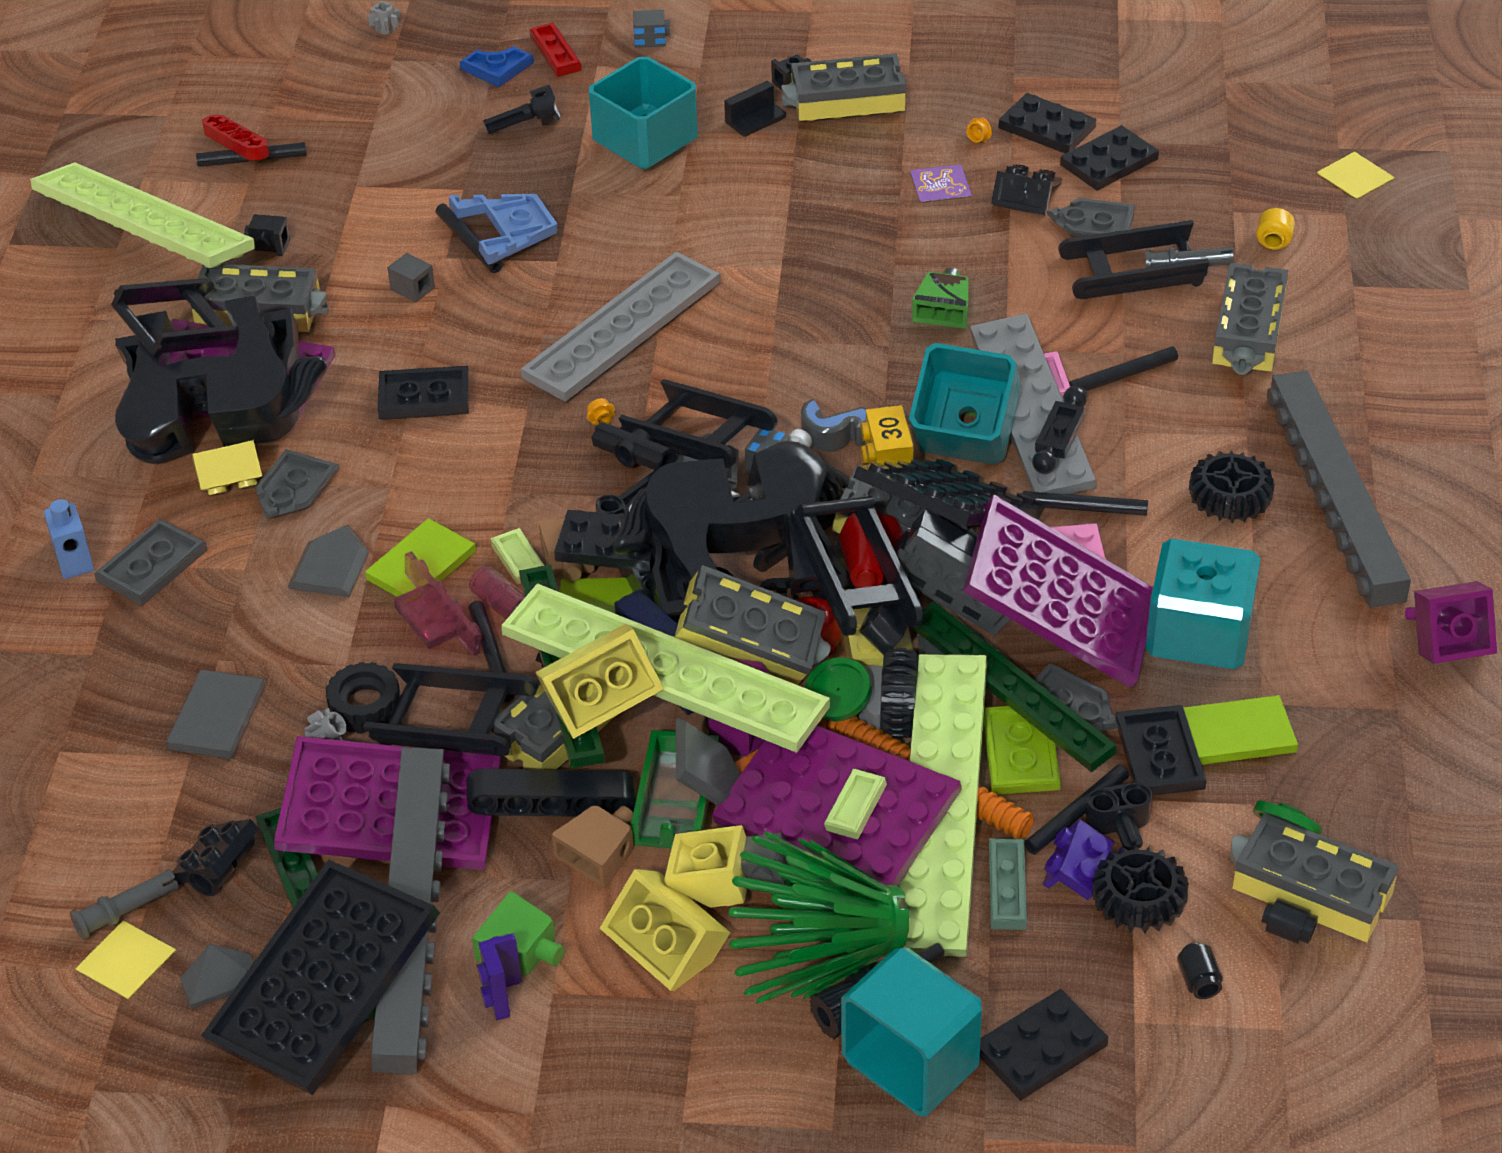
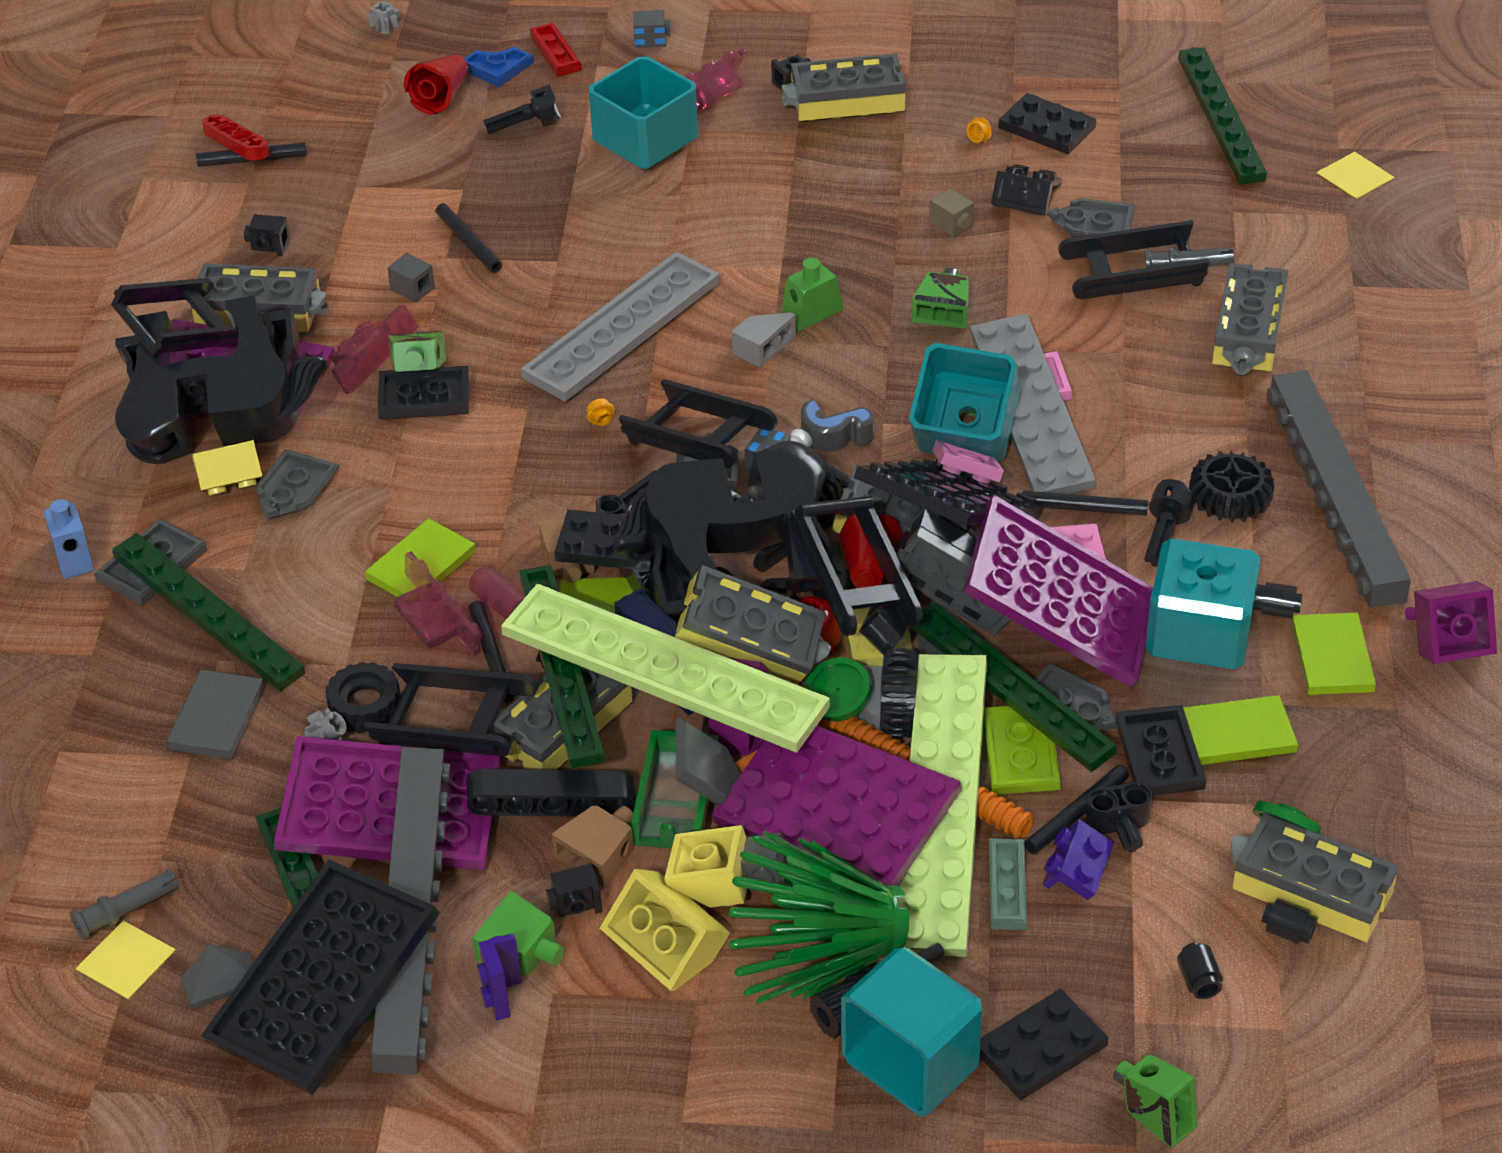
(143, 215): yellowish green plate -> none
(209, 612): none -> dark green plate
(215, 855): black plate -> none
(330, 563): dark grey tile -> none
(368, 348): none -> clear pink bracket
(417, 350): none -> bright green torso
(435, 83): none -> red cone
(515, 553): yellowish green tile -> none
(517, 217): medium blue wing -> none
(574, 891): none -> black brick
(599, 680): light yellow slope -> none
(632, 447): black piece -> none
(717, 78): none -> clear pink bracket
(753, 109): black panel -> none
(763, 337): none -> light grey slope
(812, 294): none -> bright green torso
(855, 804): yellowish green tile -> none
(886, 436): yellow brick -> none
(940, 183): medium lavender sticker -> none
(951, 212): none -> dark tan brick
(961, 459): none -> bright pink plate
(1059, 430): black plate -> none
(1109, 157): black plate -> none
(1126, 369): black piece -> none
(1140, 888): black gear -> none
(1159, 1097): none -> bright green torso
(1168, 511): none -> black piece
(1222, 116): none -> dark green plate
(1275, 228): yellow head -> none
(1277, 600): none -> black brick
(1333, 653): none -> lime tile

